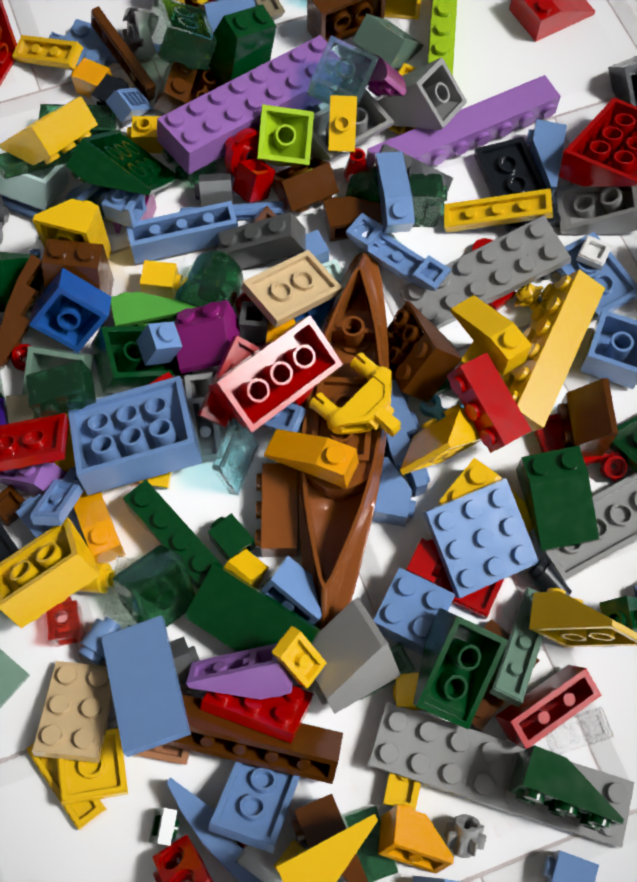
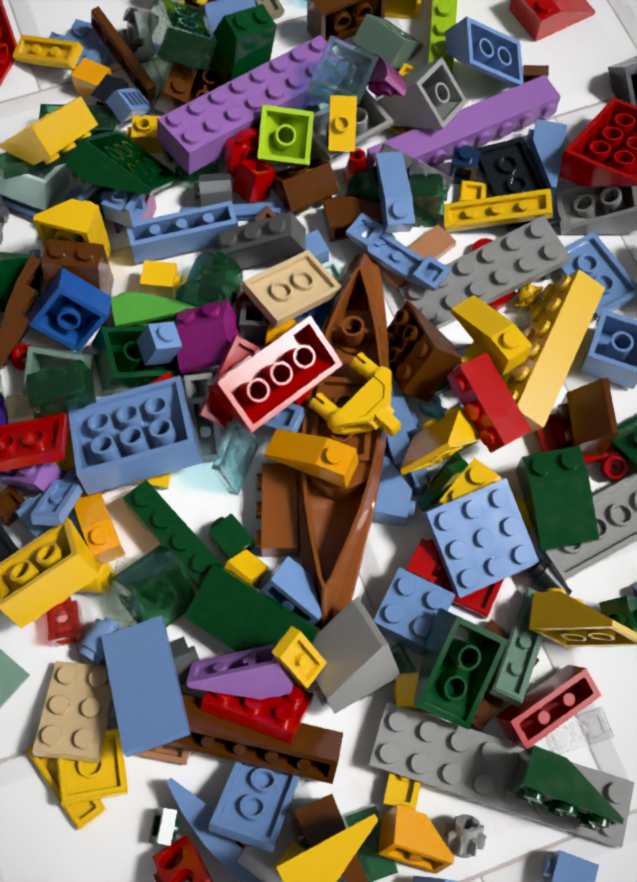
(433, 243): none -> nougat tile
(442, 482): none -> dark green slope
(466, 159): none -> dark blue brick
(472, 190): none -> yellow tile
(485, 50): none -> medium blue slope
(534, 71): none -> reddish brown plate
(594, 252): white tile -> none

